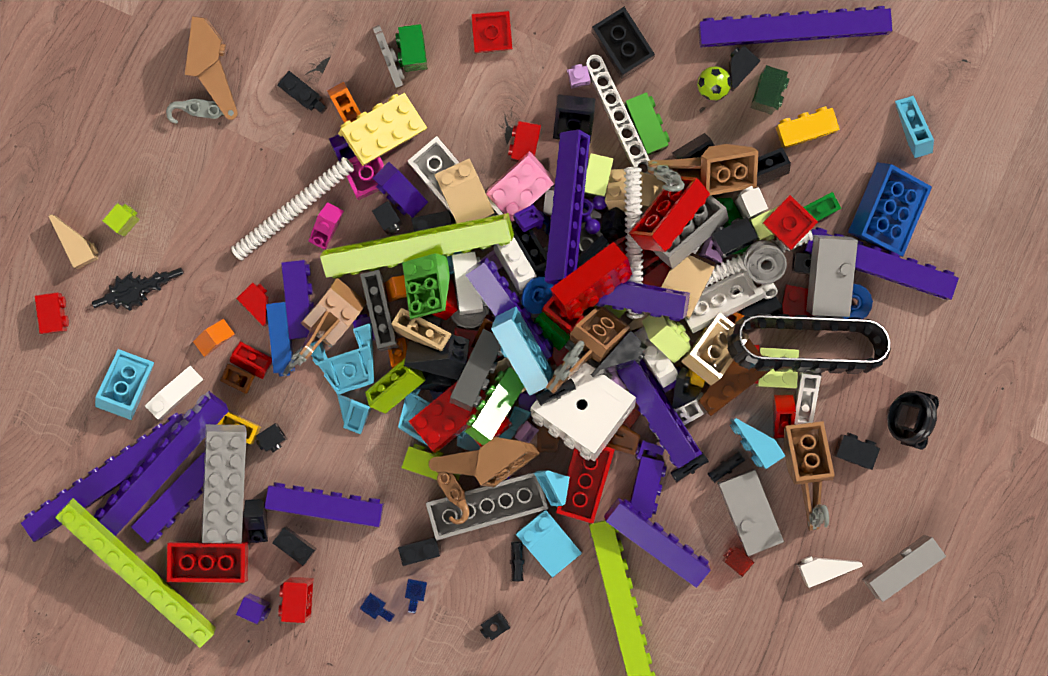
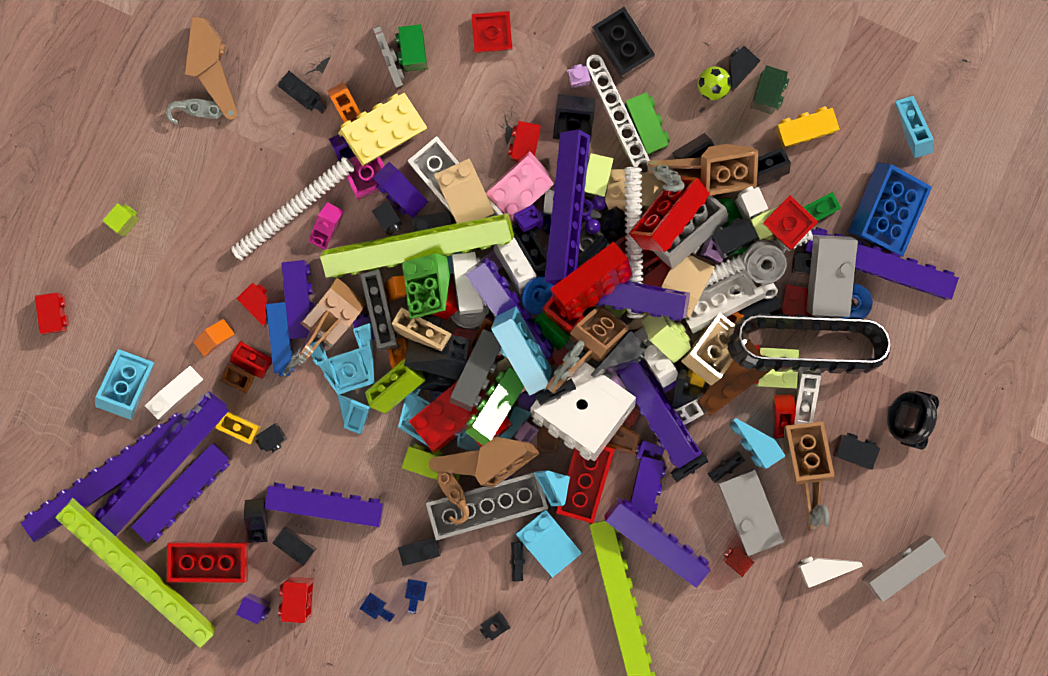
(76, 246): tan slope -> none
(131, 290): black piece -> none
(223, 483): light grey brick -> none
(795, 27): dark purple brick -> none

